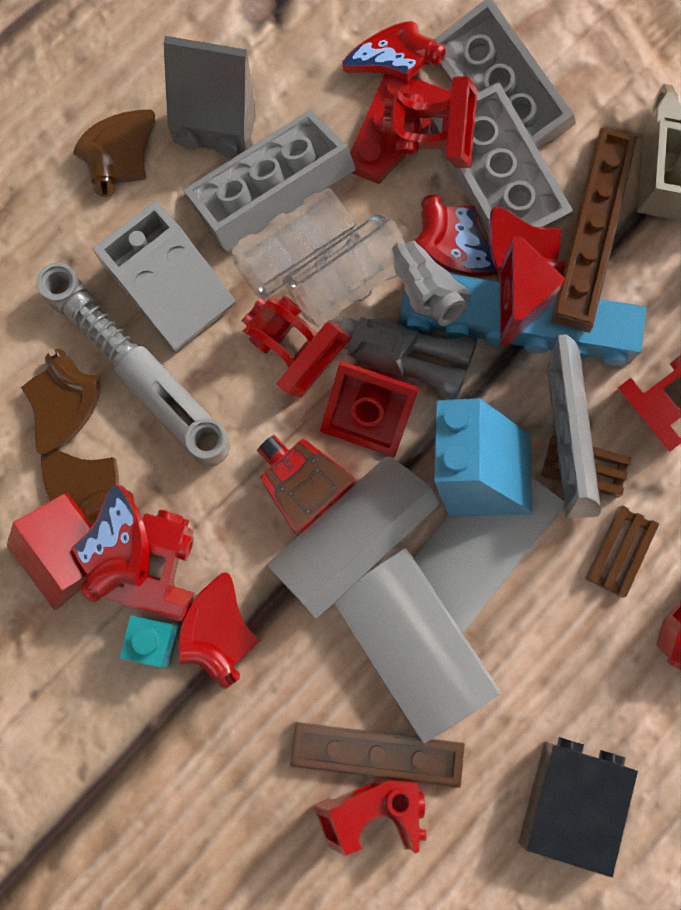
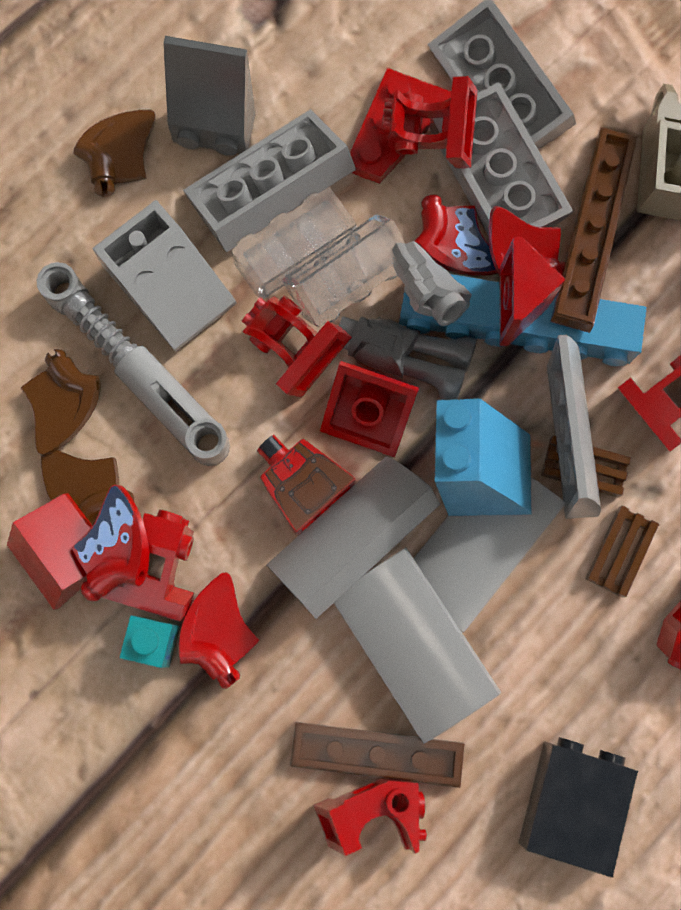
(395, 51): red arm -> none

